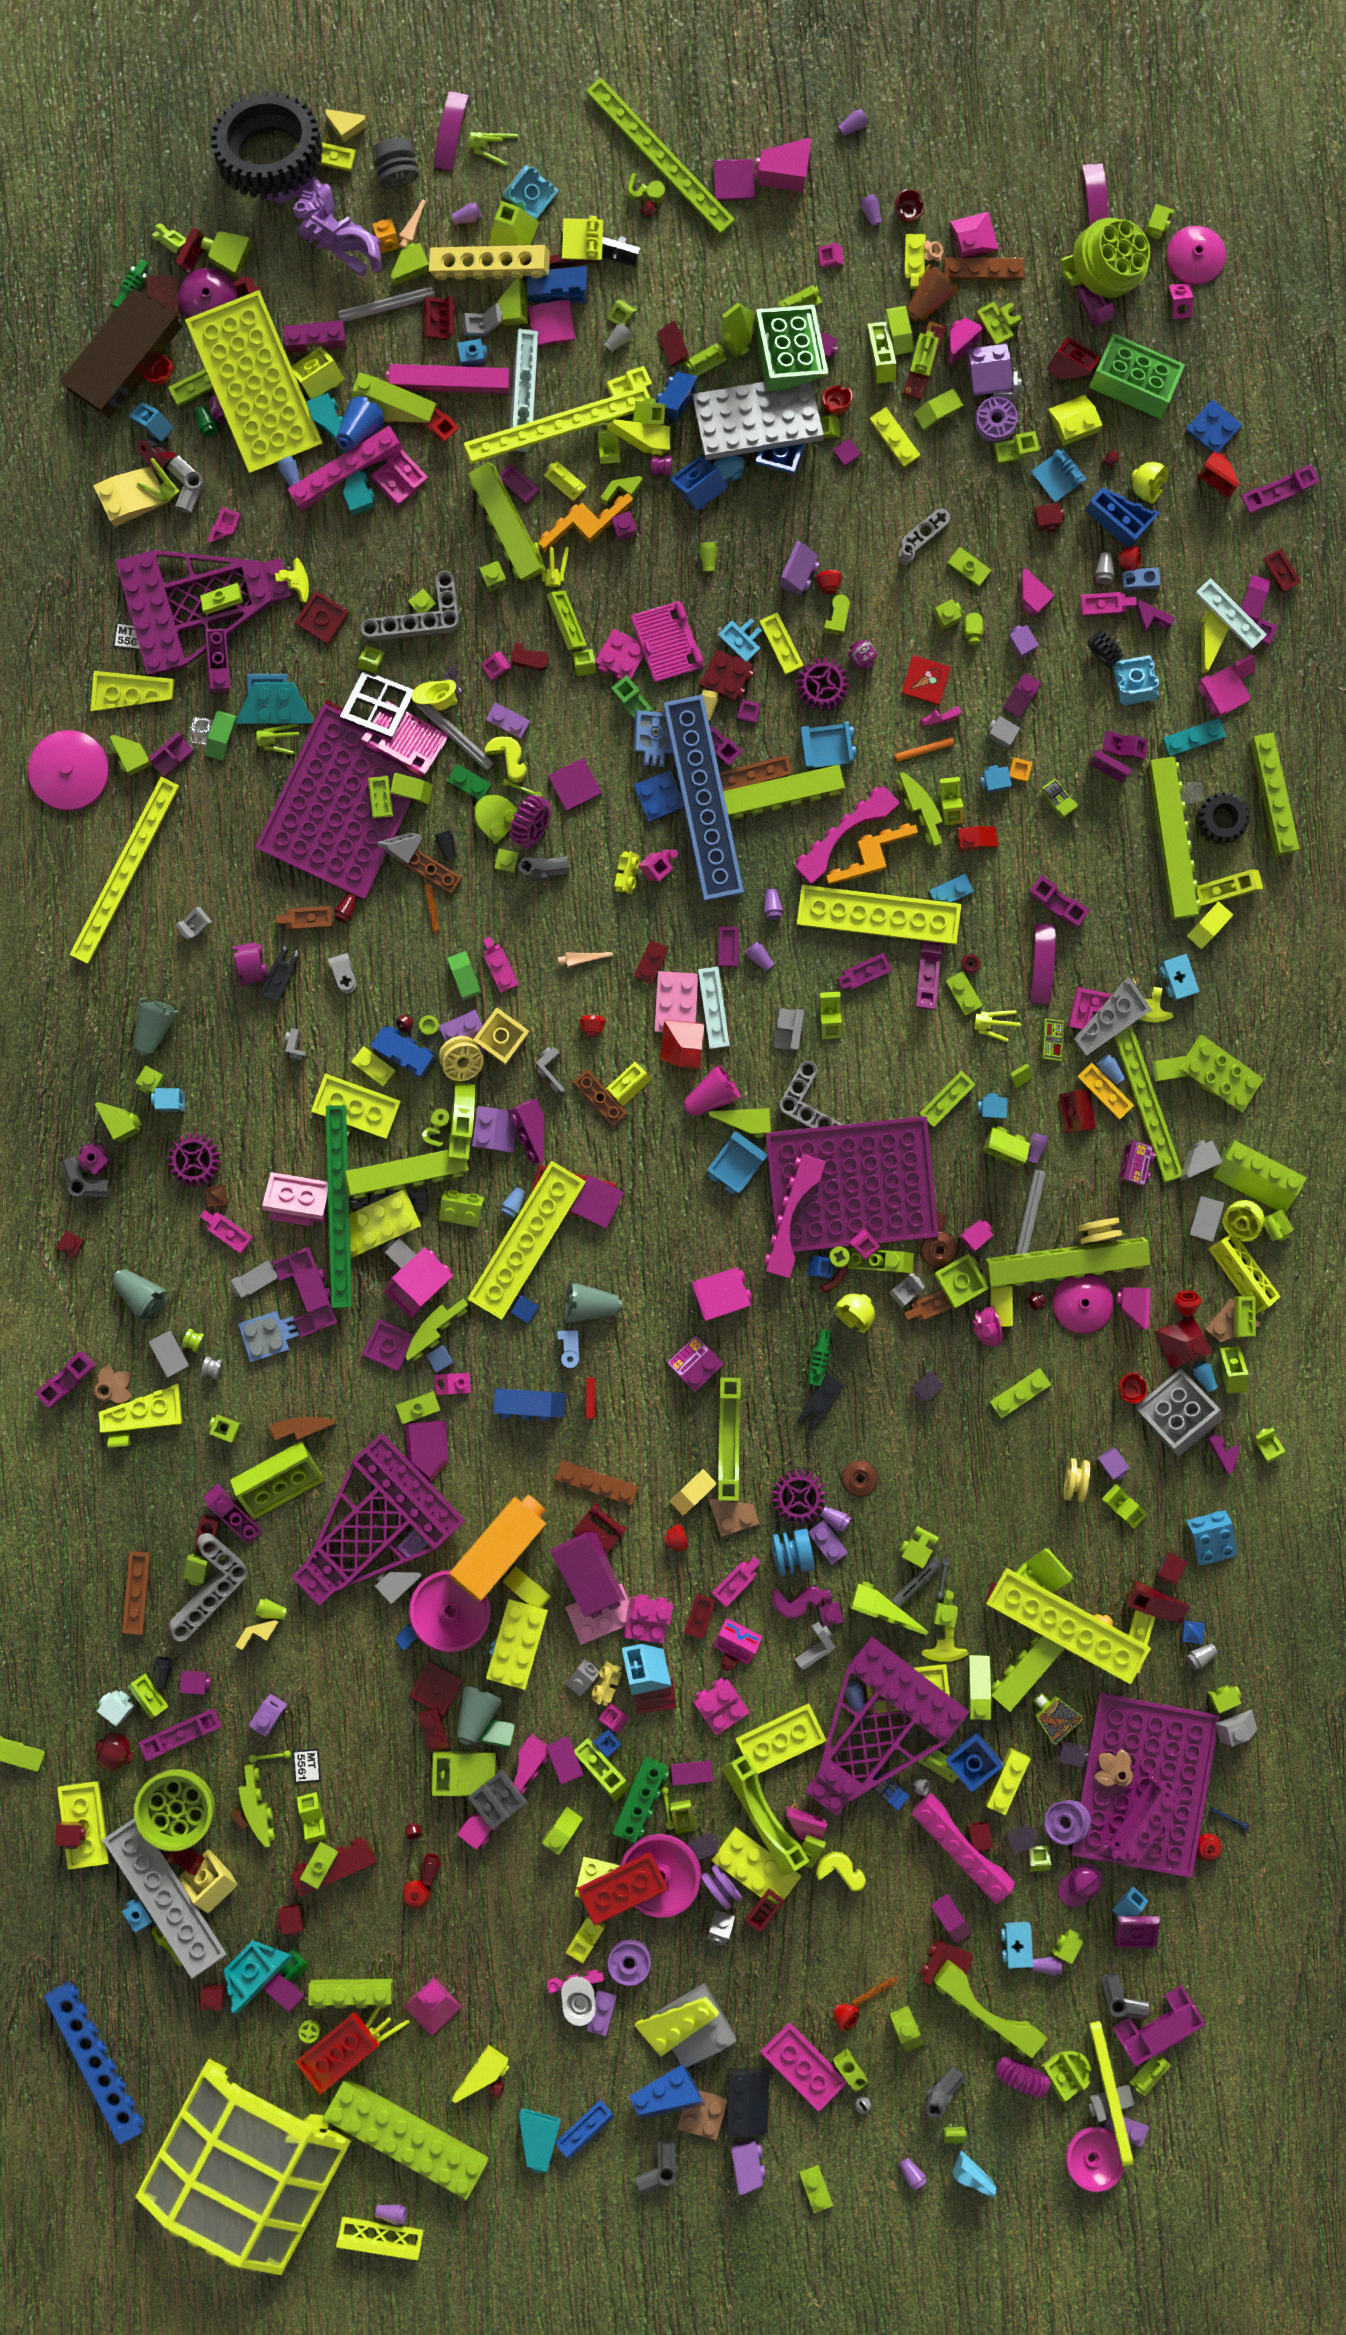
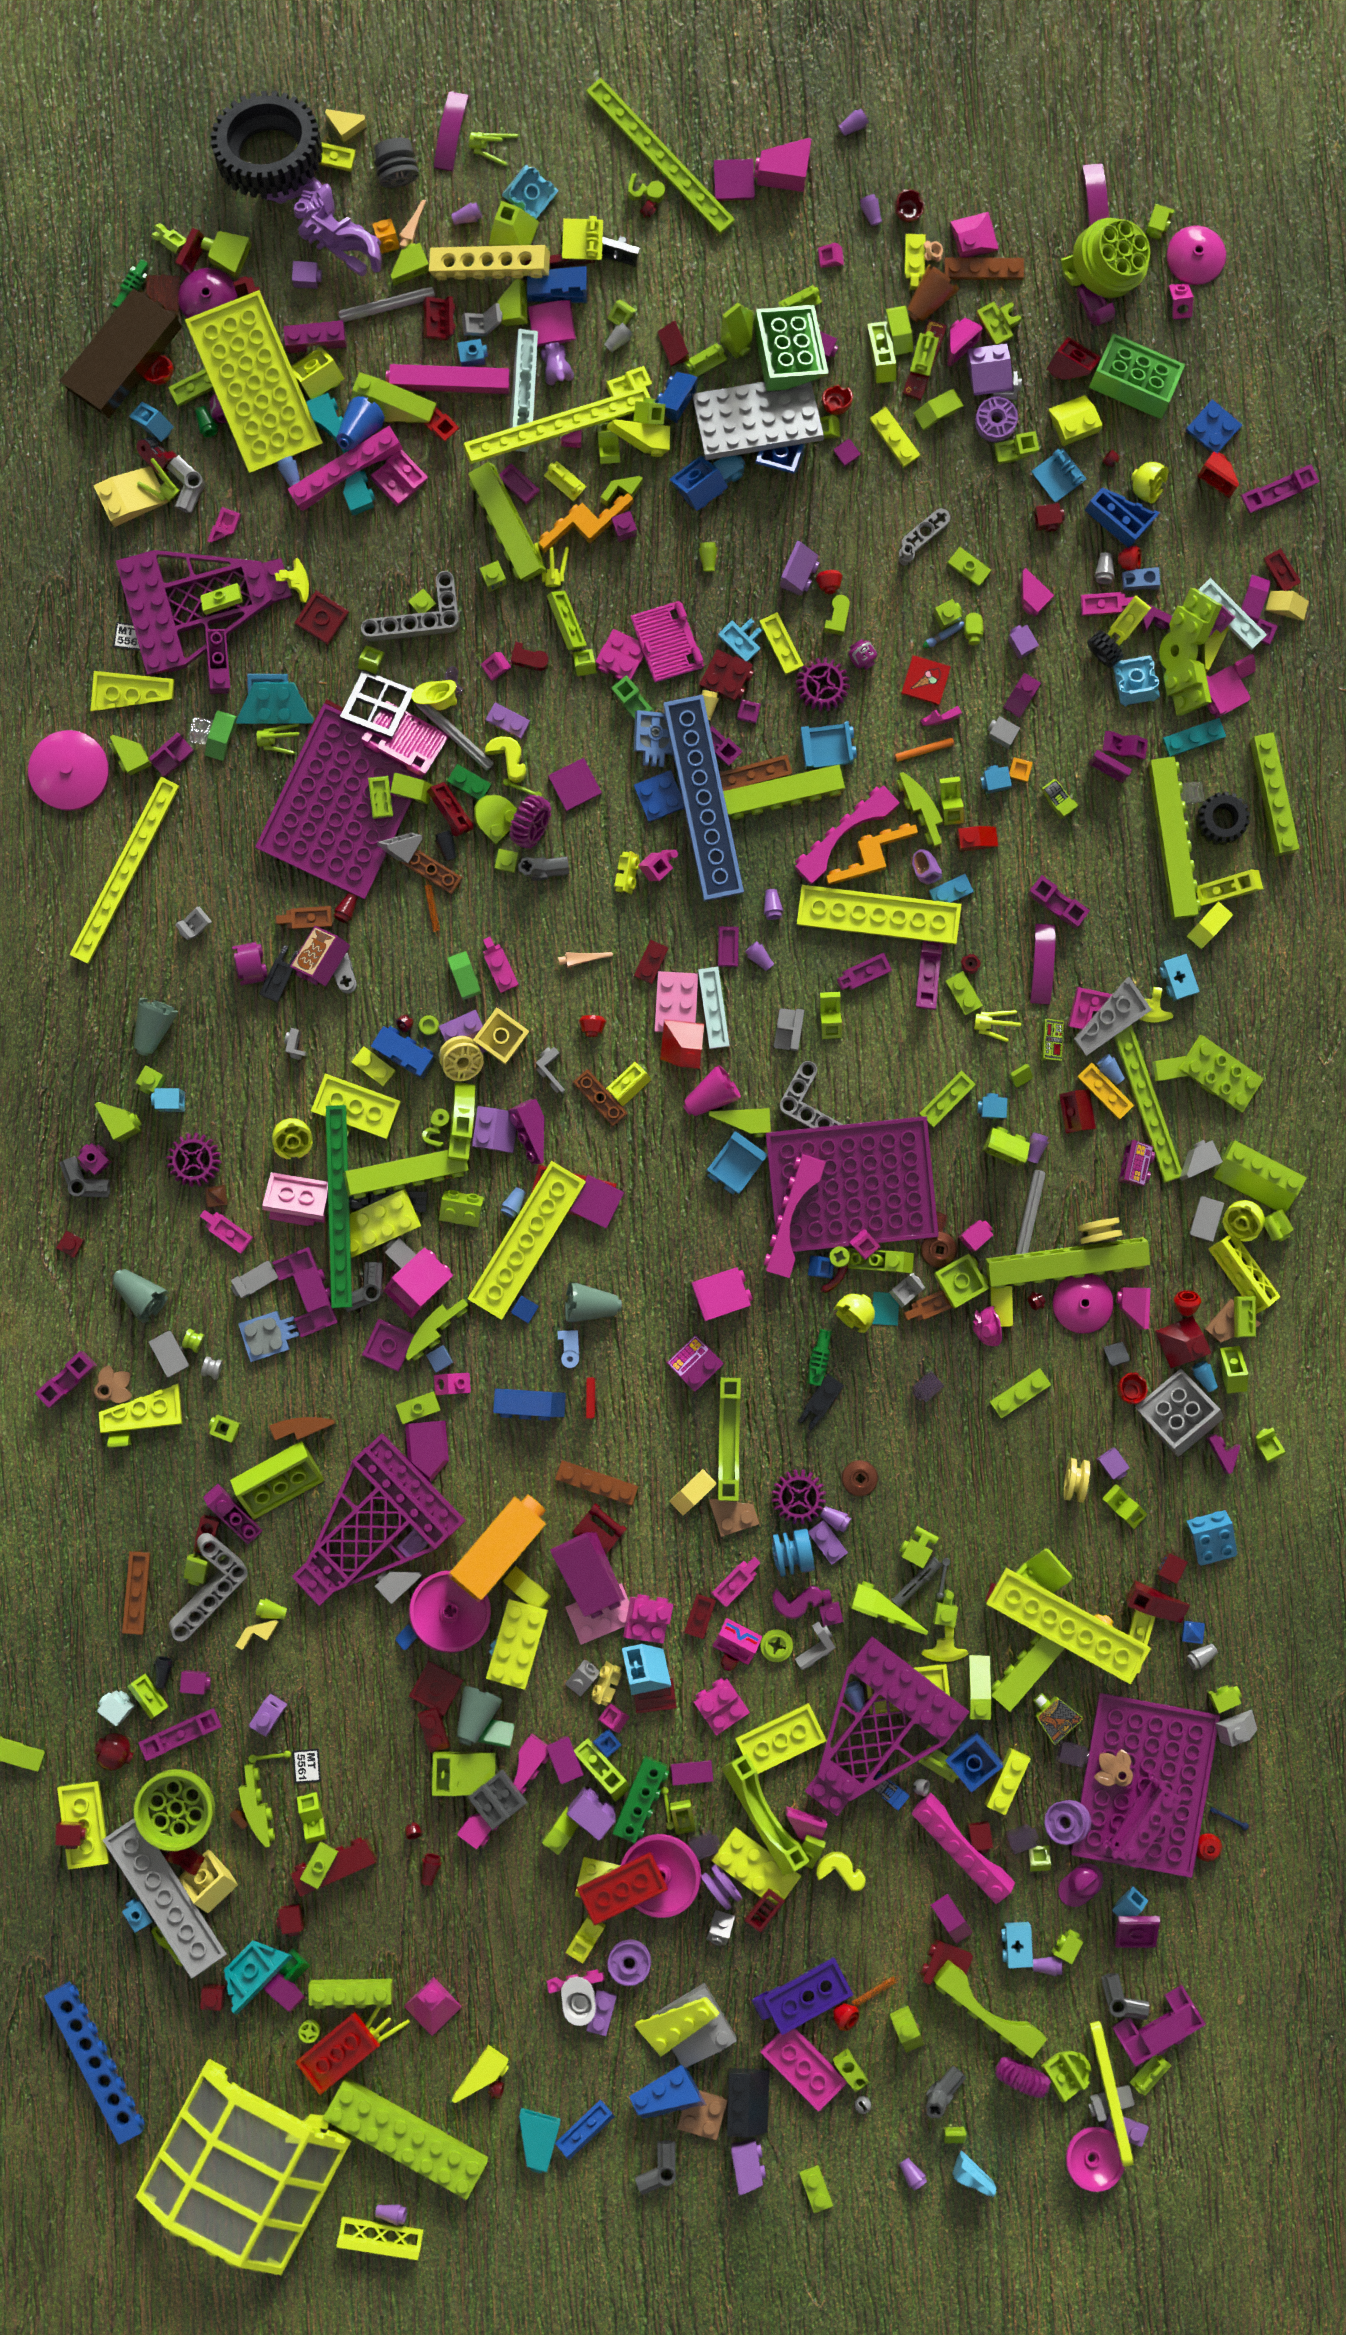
(292, 1138): none -> neon yellow cylinder
(306, 274): none -> medium lavender brick
(319, 956): none -> brick
(372, 1279): none -> dark grey piece
(421, 1897): red cone -> none
(450, 809): none -> dark red plate
(556, 366): none -> medium lavender animal
(572, 439): none -> dark pink slope
(592, 1812): none -> medium lavender brick
(661, 465): magenta wheel -> none
(676, 1538): red cone -> none
(780, 1654): none -> lime gear
(786, 2002): none -> dark purple hinge
(885, 1309): none -> teal sticker
(926, 867): none -> medium lavender rock
(943, 635): none -> medium blue piece
(1116, 1354): none -> black slope
(1129, 619): none -> neon yellow hinge
(1178, 651): none -> lime plate
(1224, 618): none -> magenta plate
(1287, 604): none -> light yellow slope

